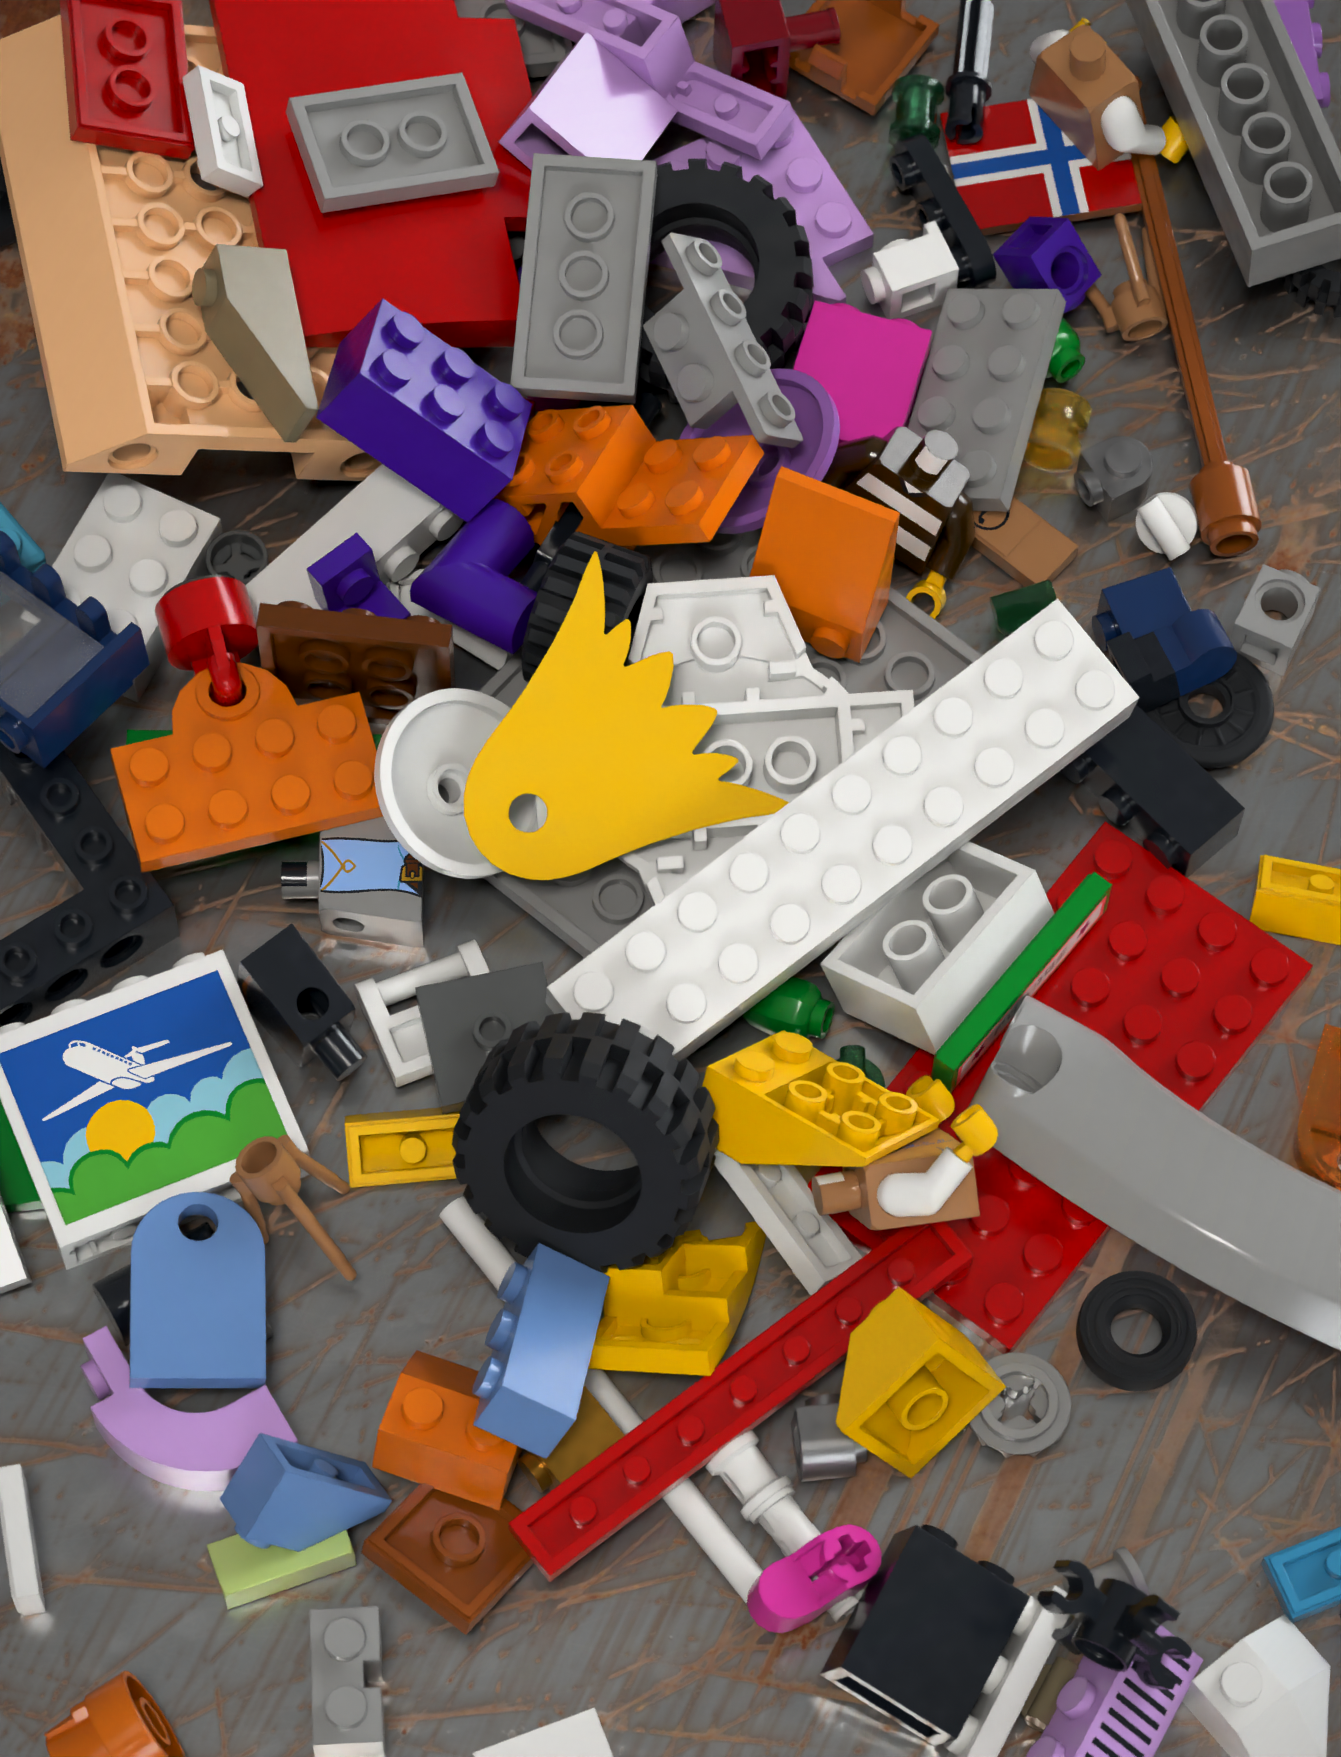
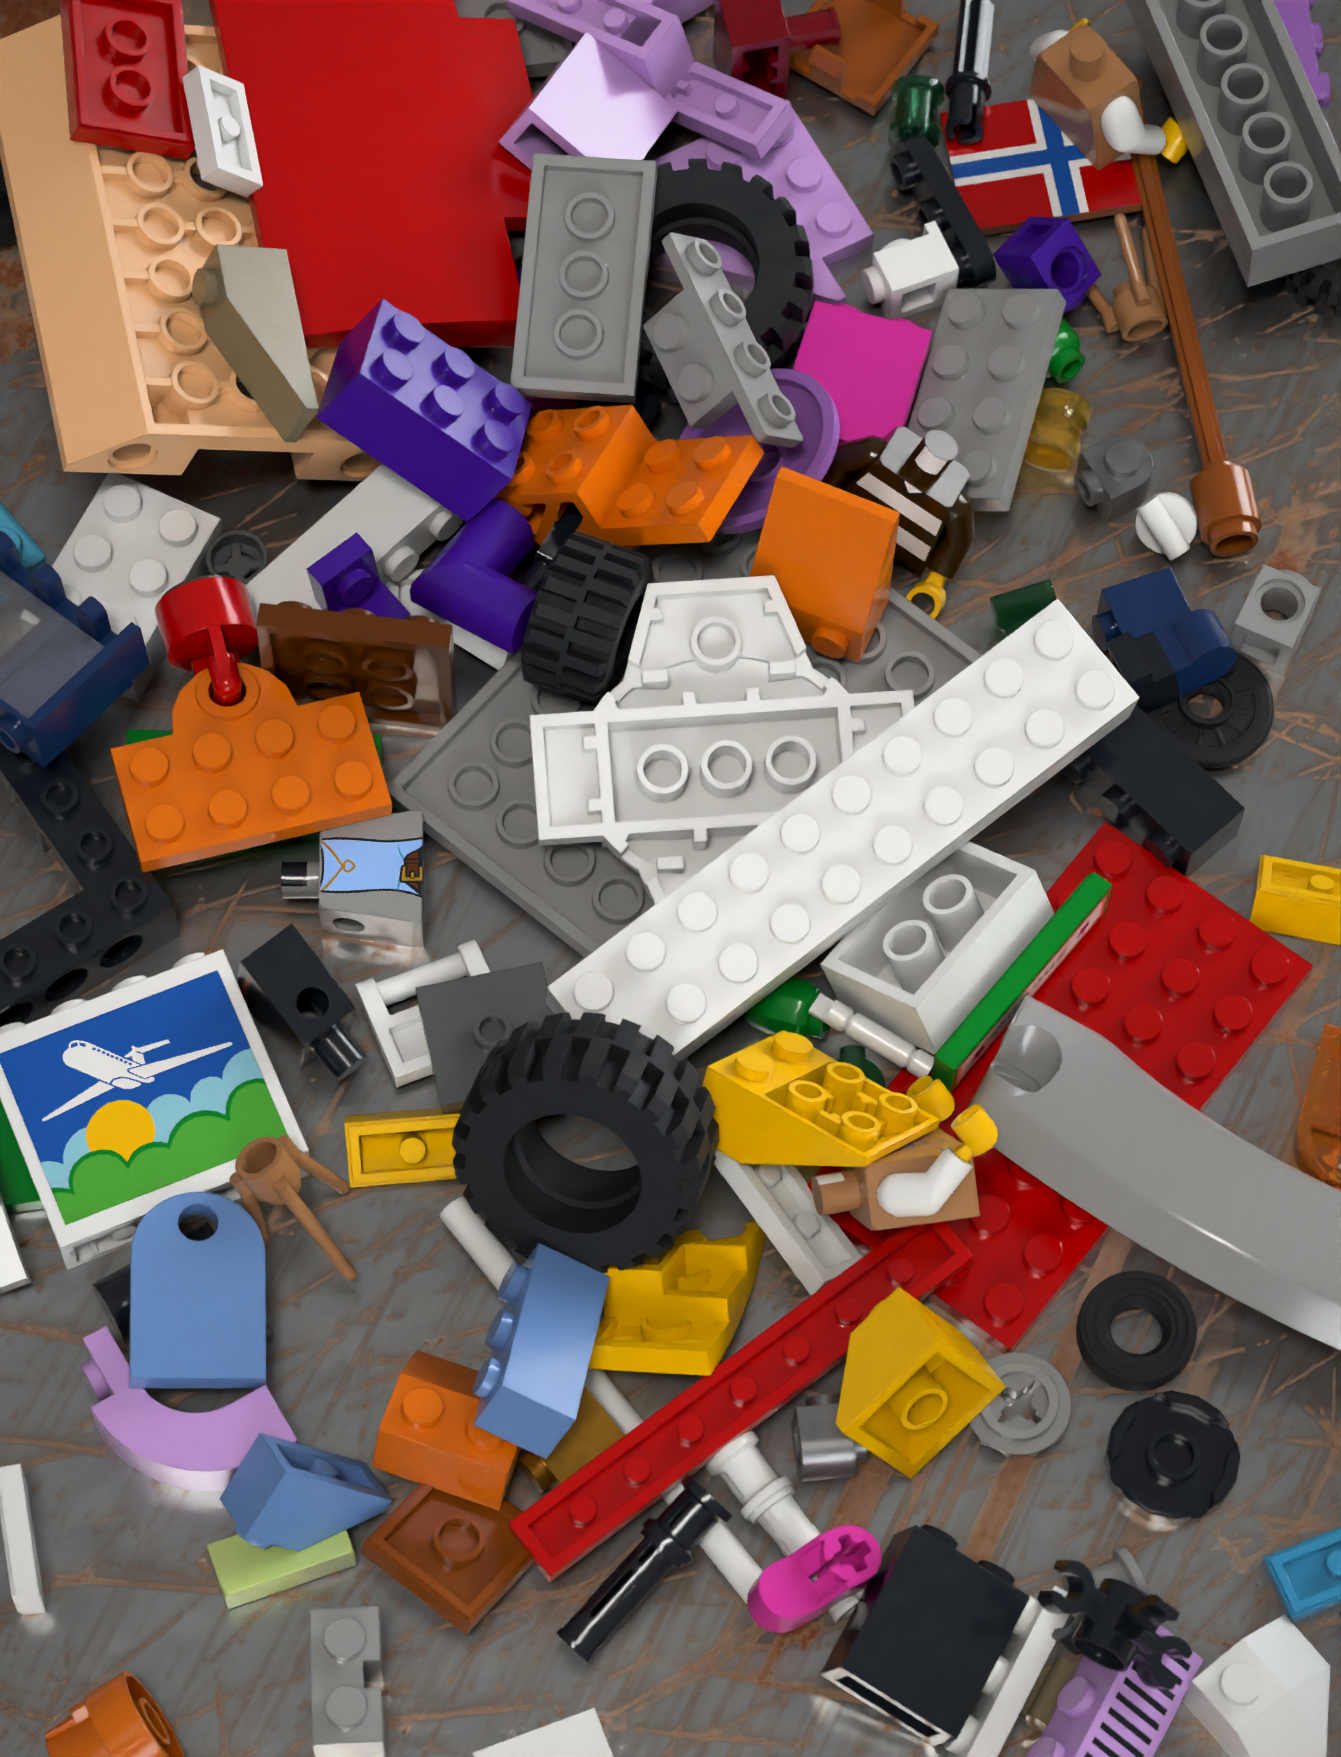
(391, 142): light grey plate -> none
(433, 745): white dish -> none
(598, 756): yellow piece -> none
(666, 1544): none -> black pin
(872, 1035): none -> white wheel
(1022, 543): medium nougat tile -> none
(1172, 1458): none -> black tile

